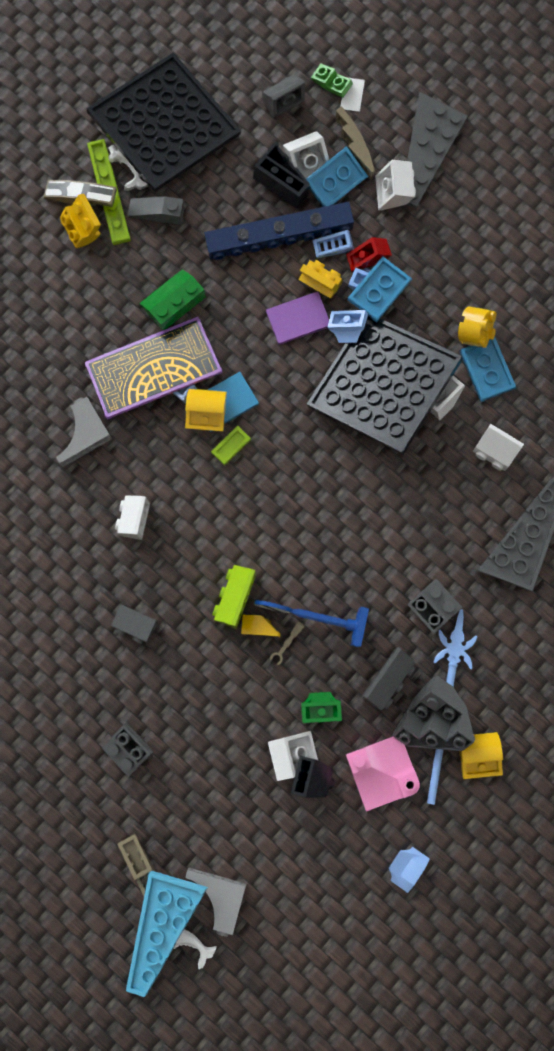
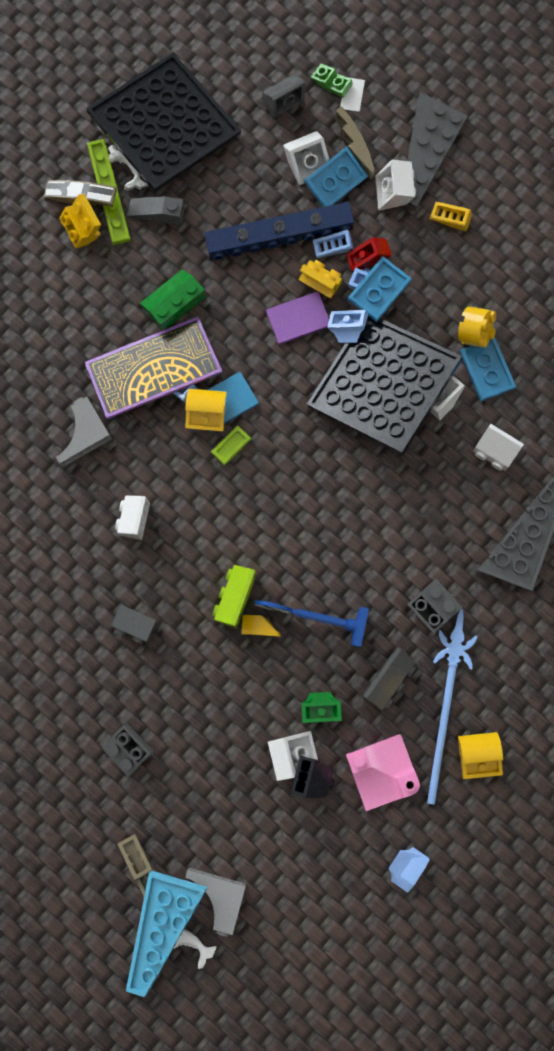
(281, 176): black wedge -> none
(296, 630): dark tan piece -> none
(436, 719): dark grey brick -> none
(460, 211): none -> yellow slope

